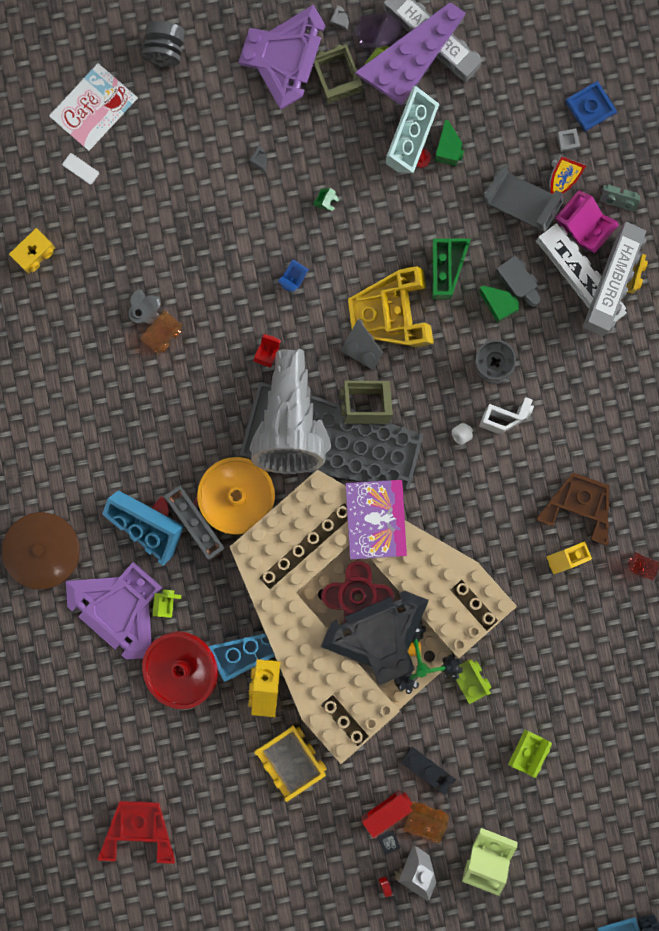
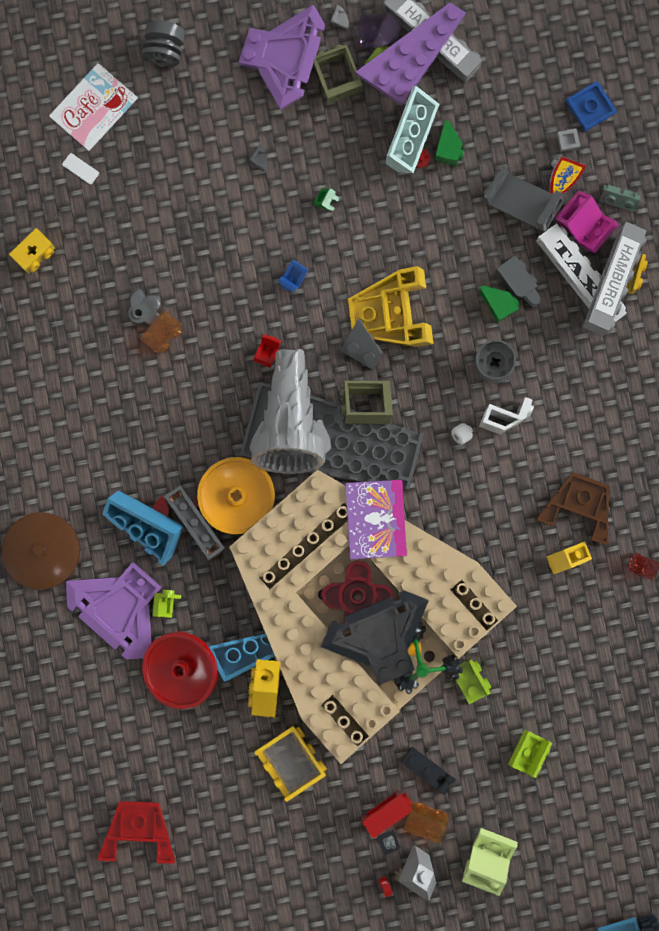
(447, 262): green wedge -> none

